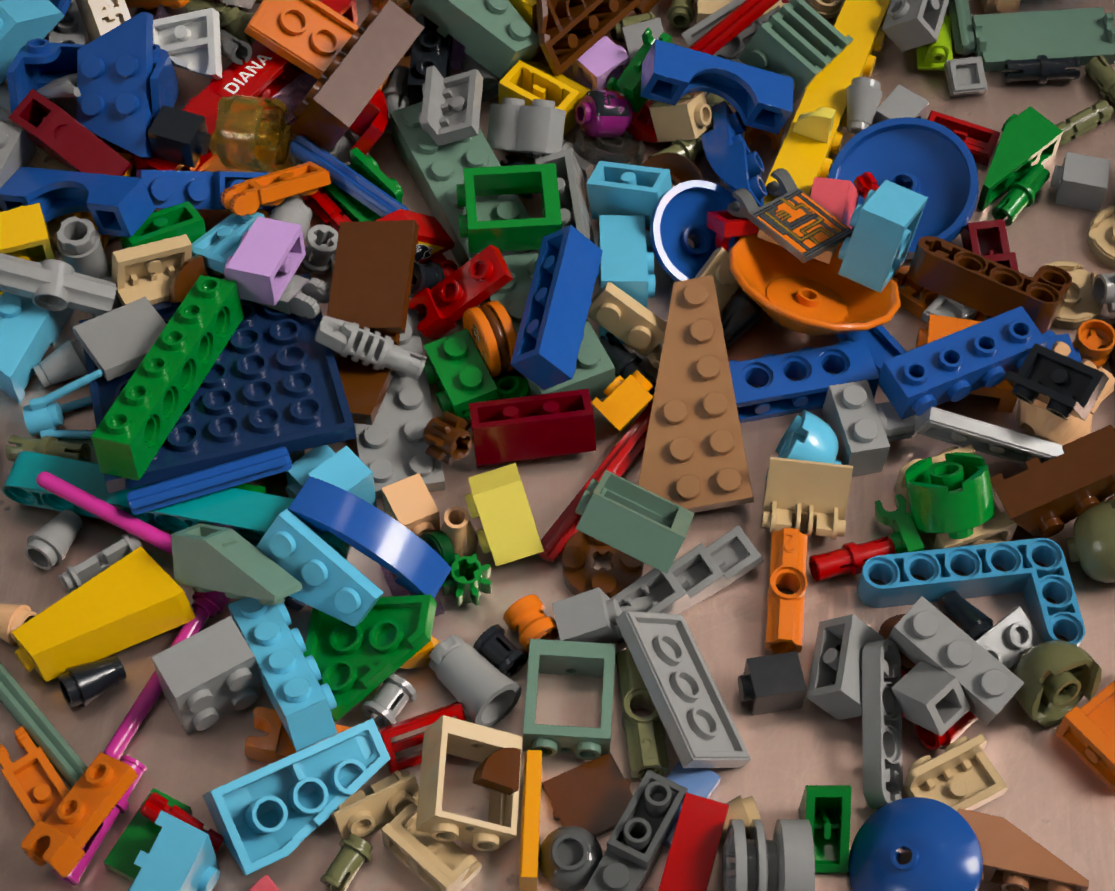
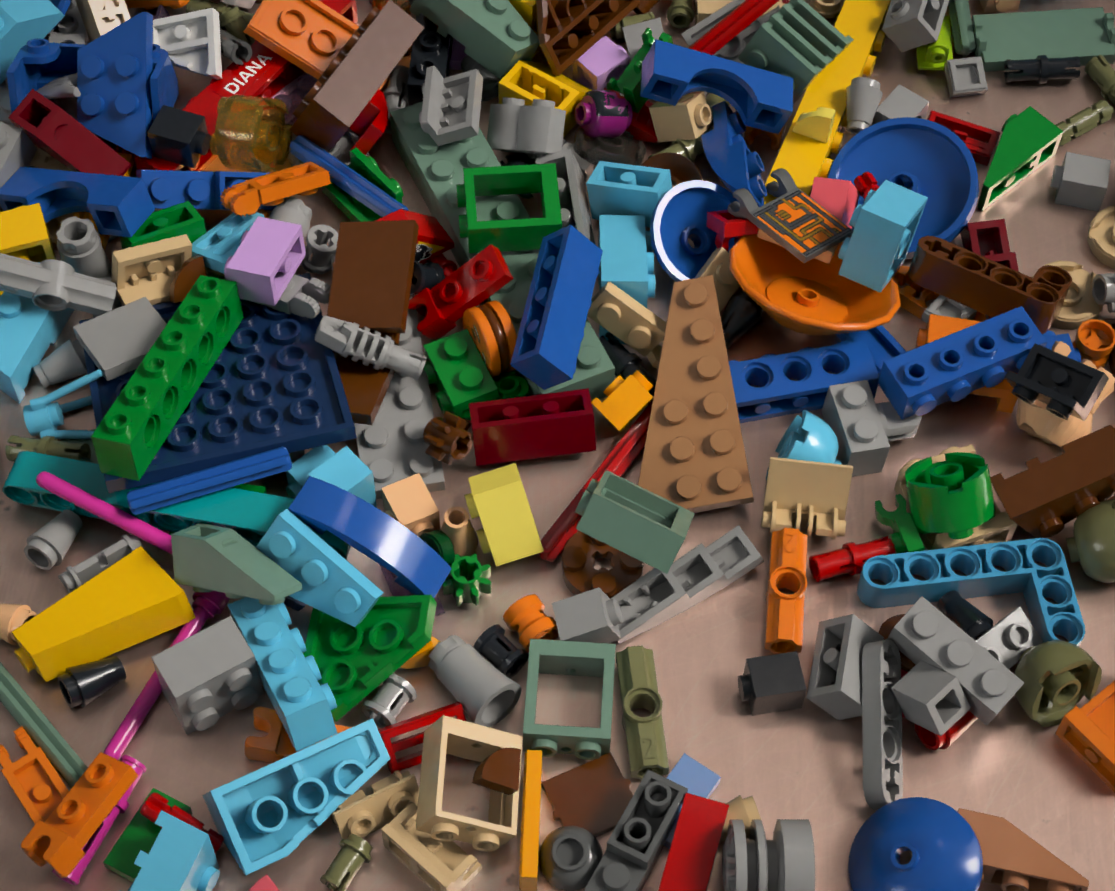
(326, 209): red axle -> none
(682, 690): light grey tile -> none
(829, 816): green slope -> none
(958, 777): tan bracket -> none
(985, 437): light grey tile -> none
(1021, 194): green axle -> none

